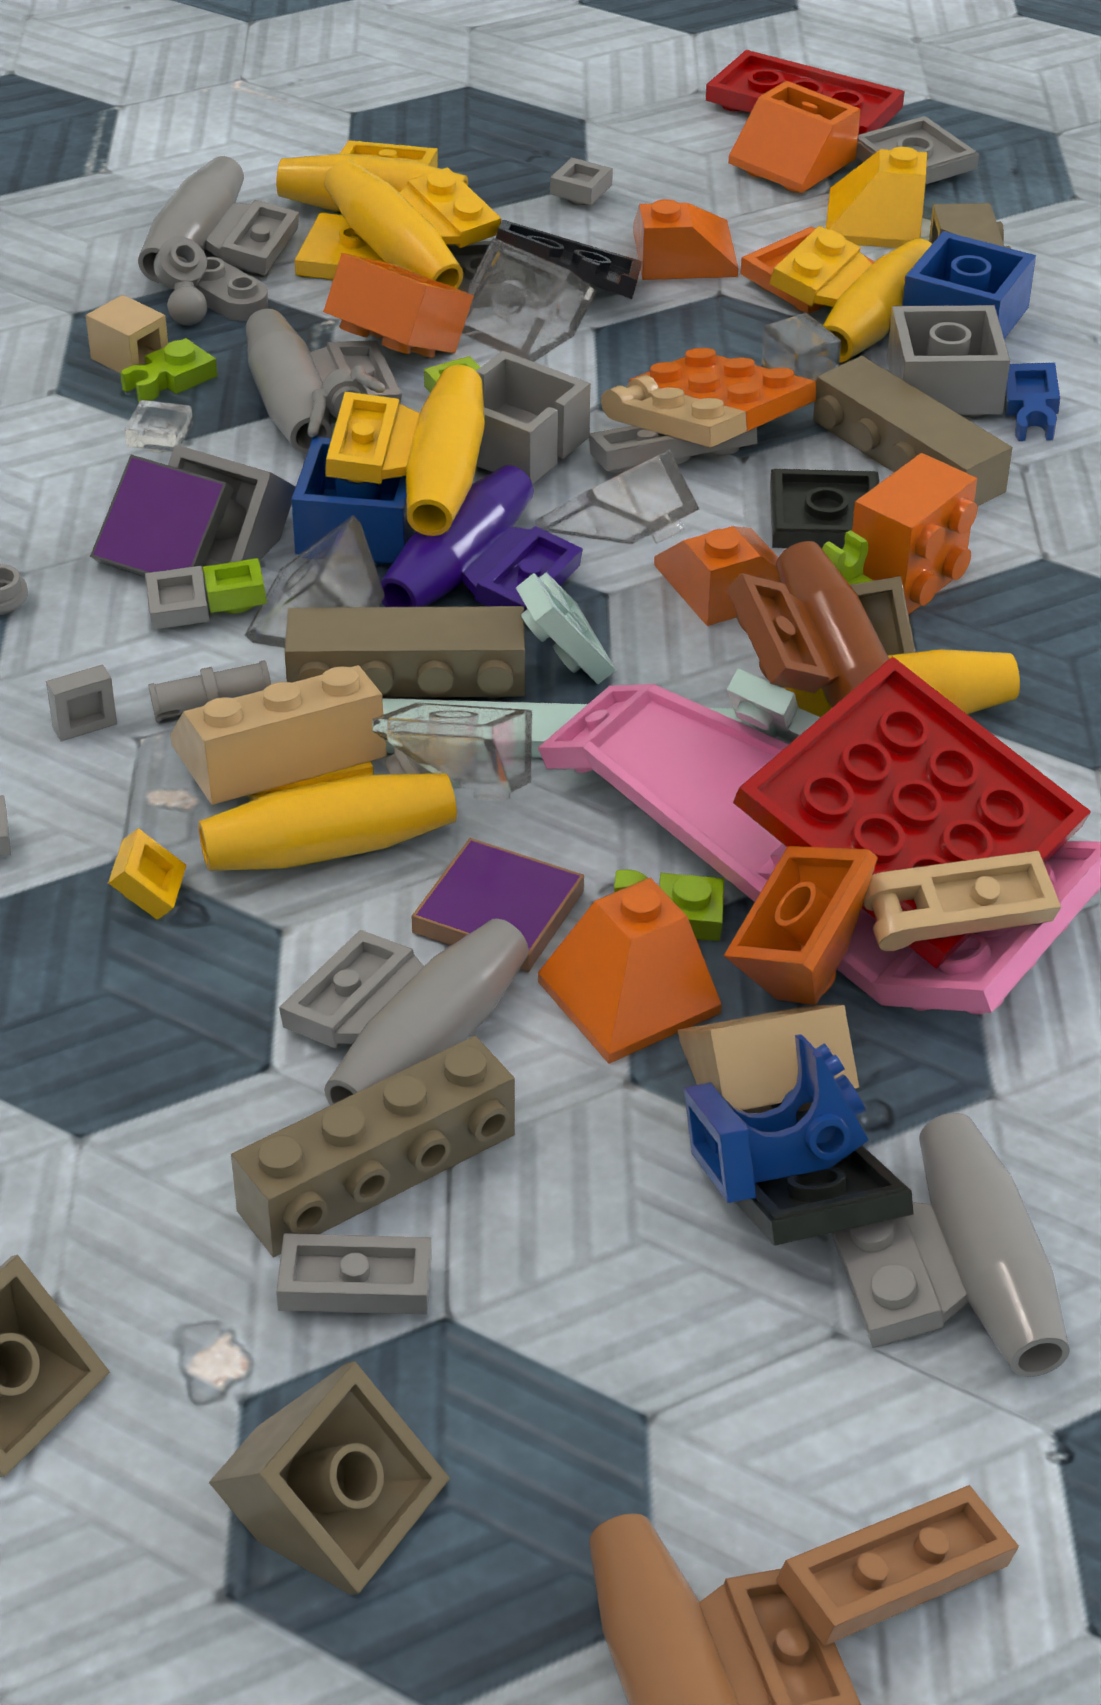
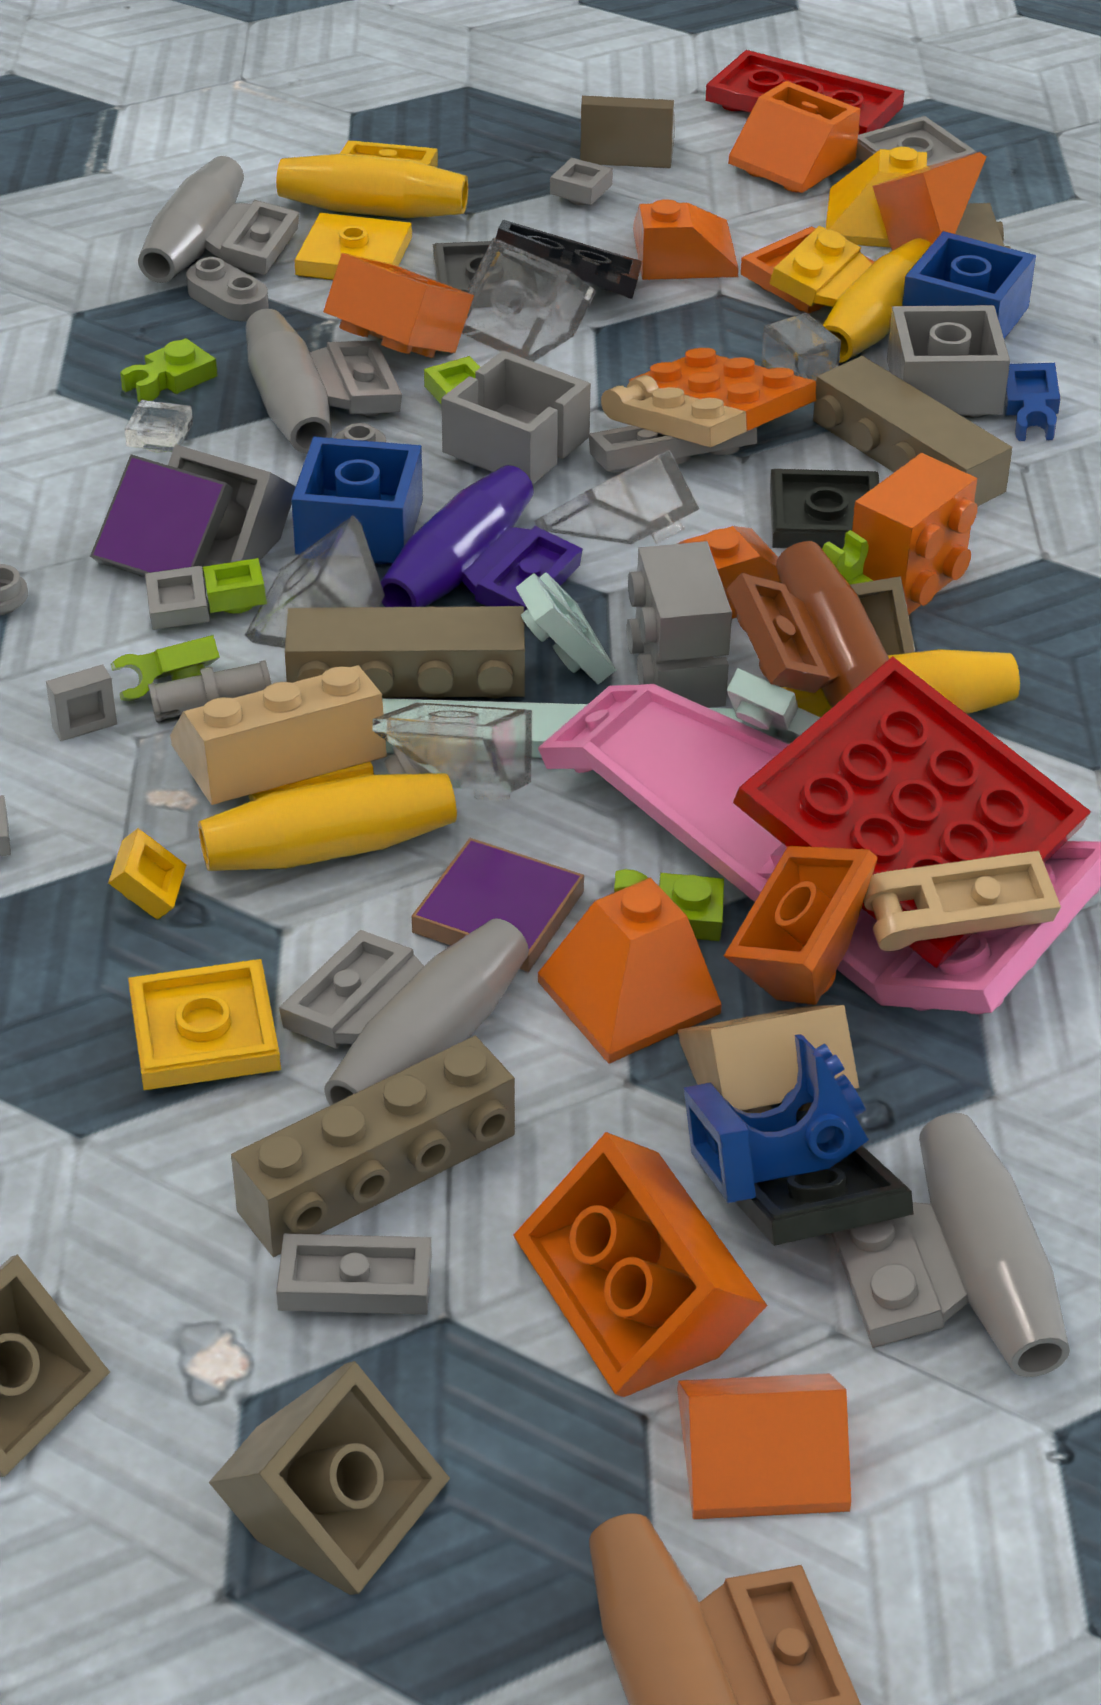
(124, 333): tan brick -> none
(176, 661): none -> lime plate
(186, 303): light grey plate -> none
(203, 1024): none -> yellow plate
(333, 391): light grey plant -> none
(417, 222): yellow plate -> none
(432, 448): yellow plate -> none
(627, 131): none -> dark tan slope
(637, 1267): none -> orange slope
(680, 622): none -> light grey piece
(766, 1445): none -> orange slope
(896, 1564): medium nougat plate -> none
(928, 199): none -> orange slope

